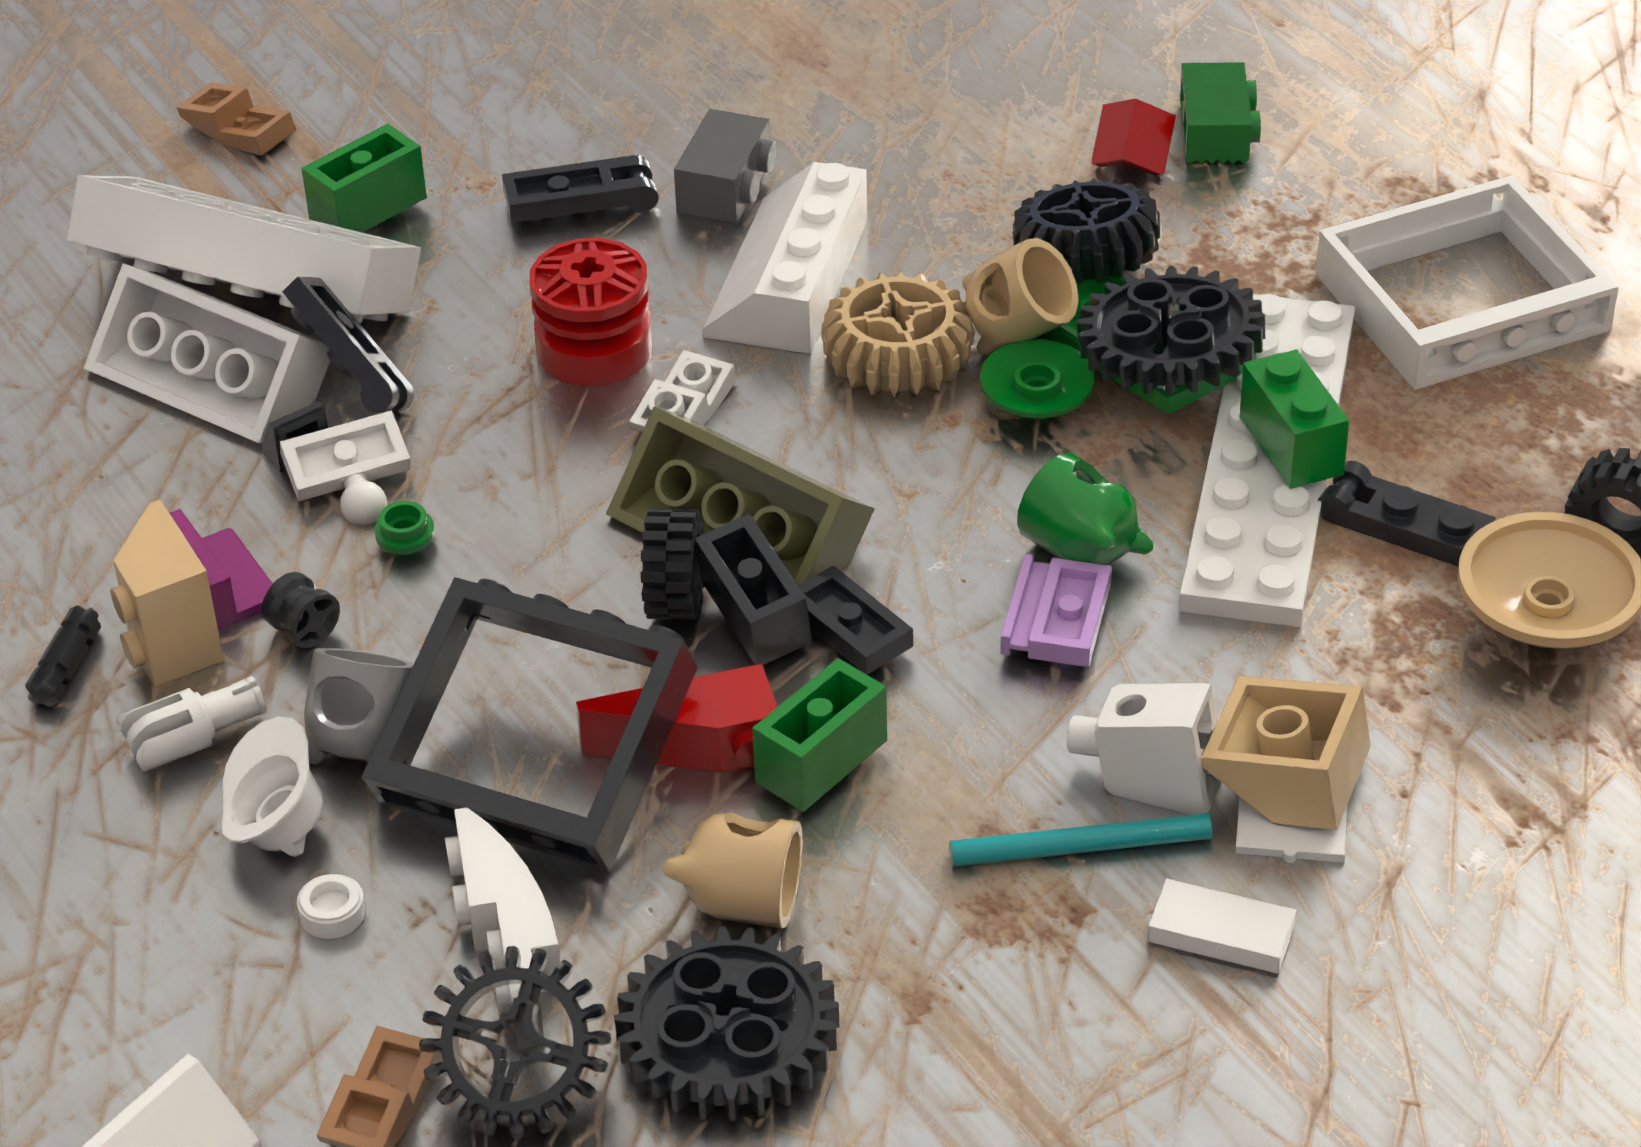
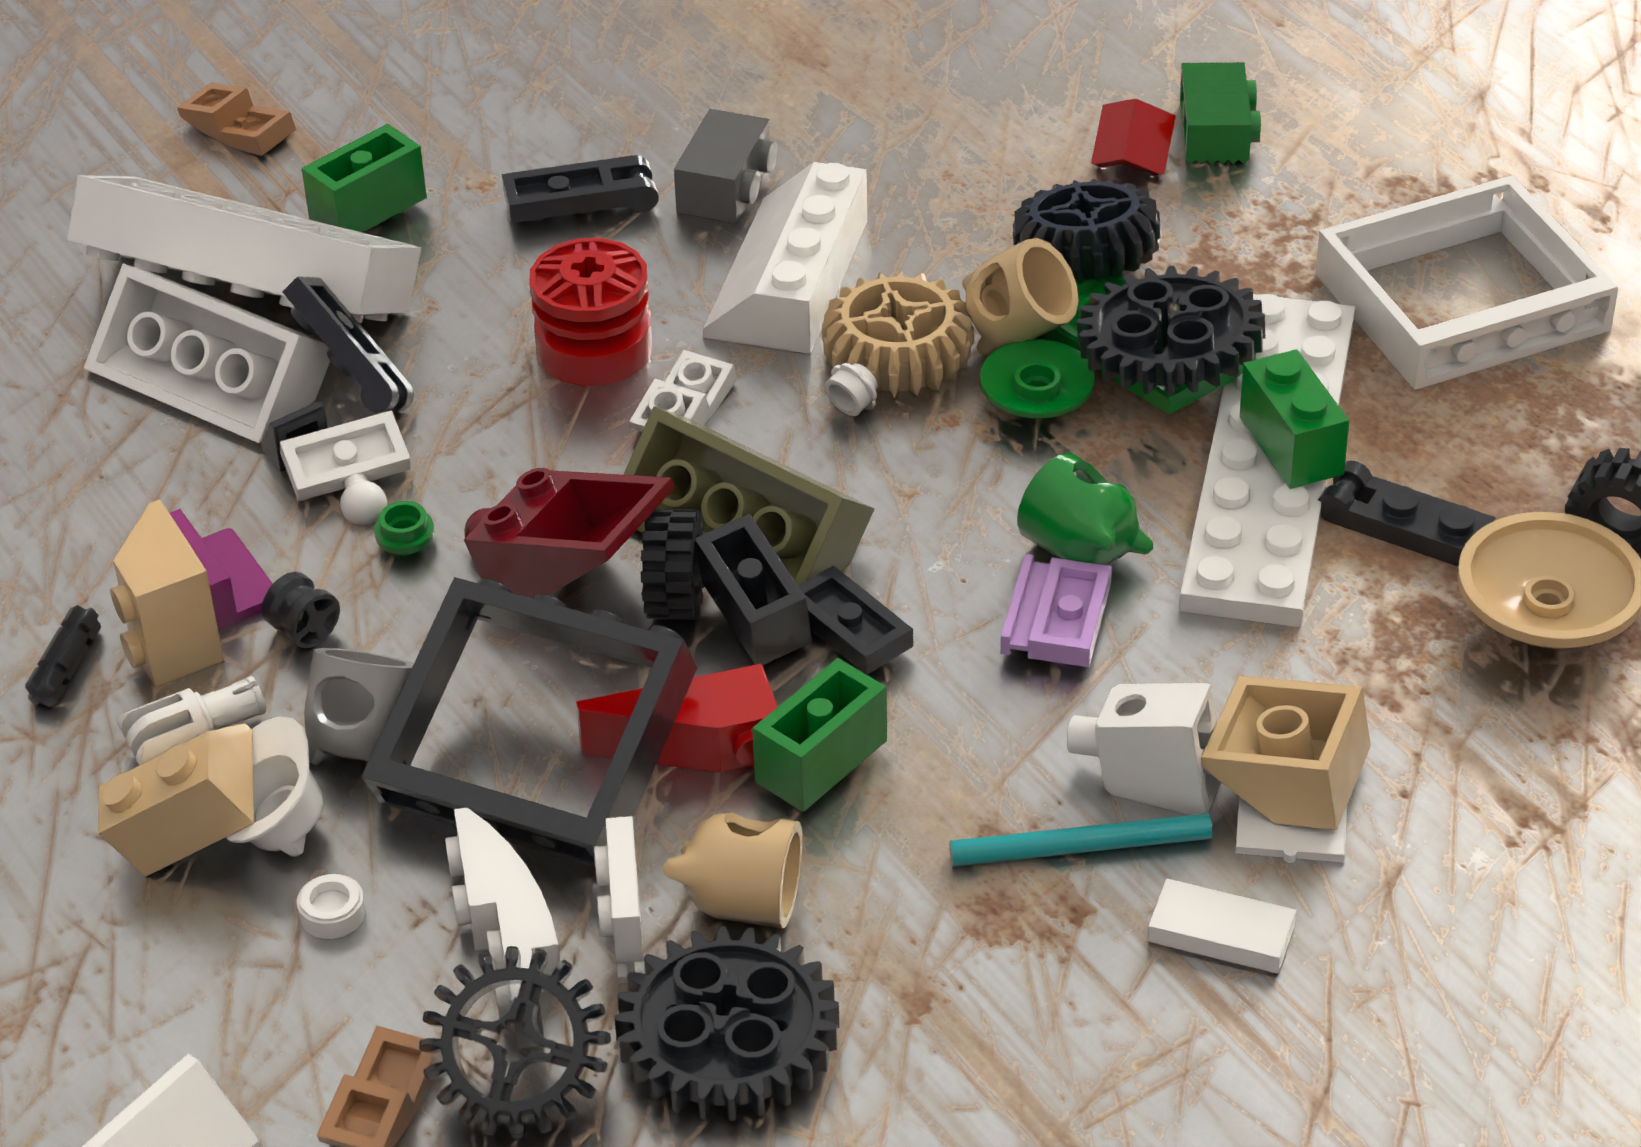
(180, 799): none -> tan slope
(559, 526): none -> dark red slope
(621, 910): none -> white plate
(852, 388): none -> white plate

